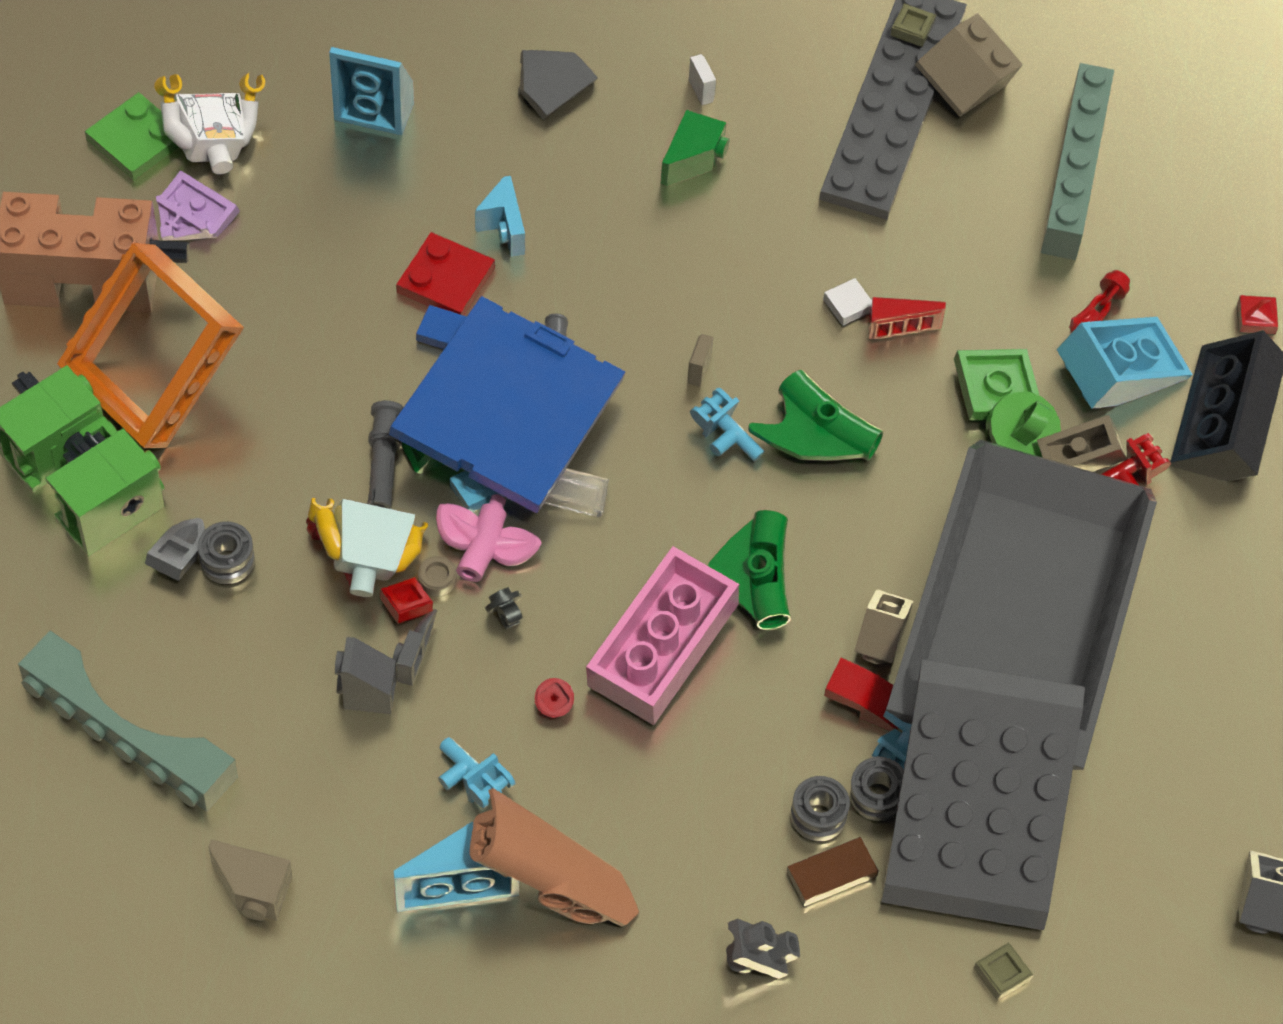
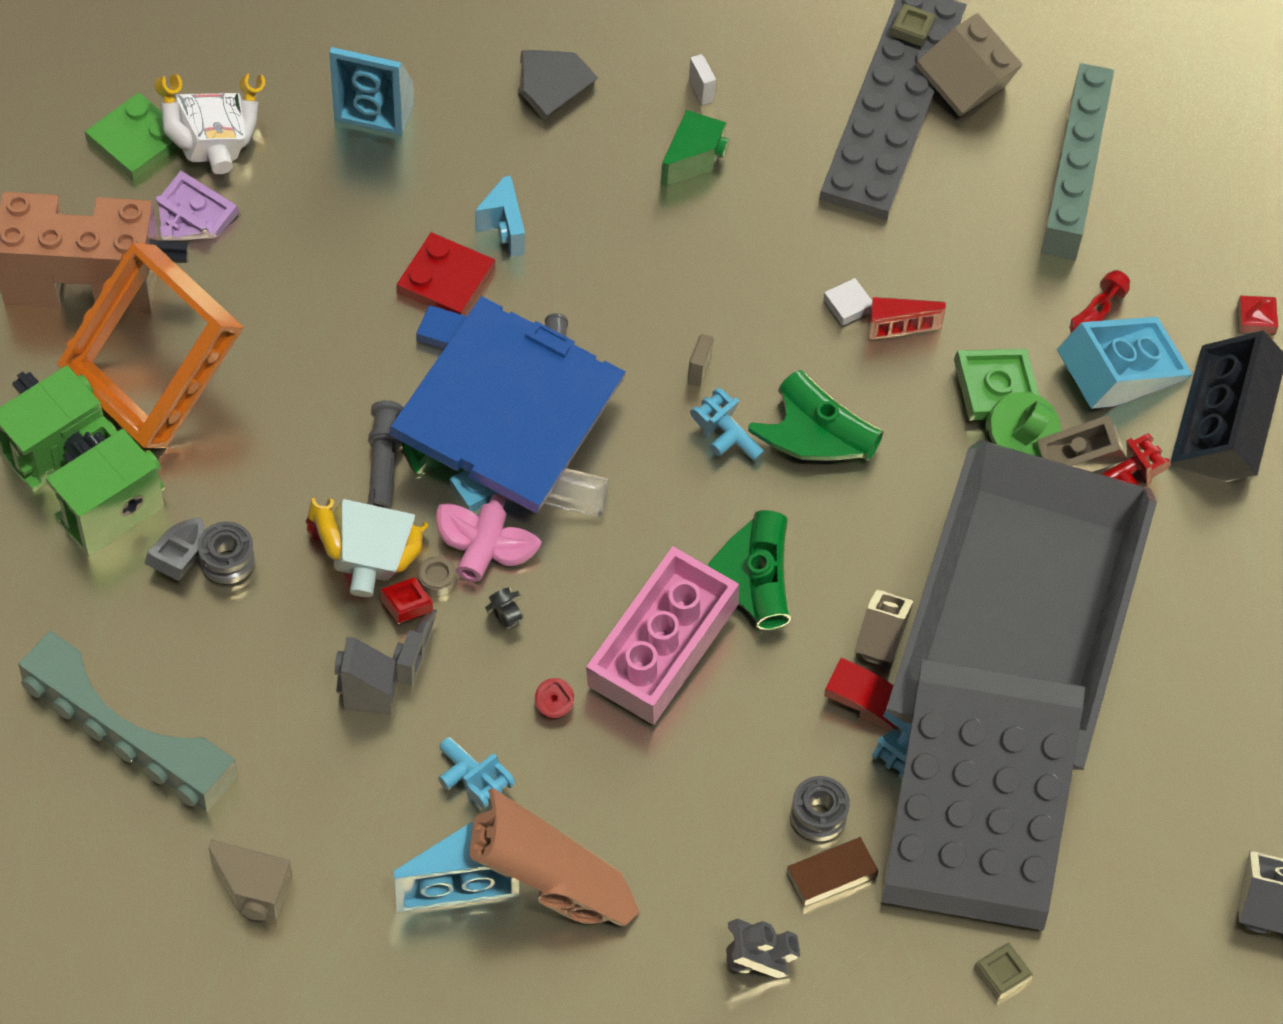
(876, 771): dark grey wheel -> none

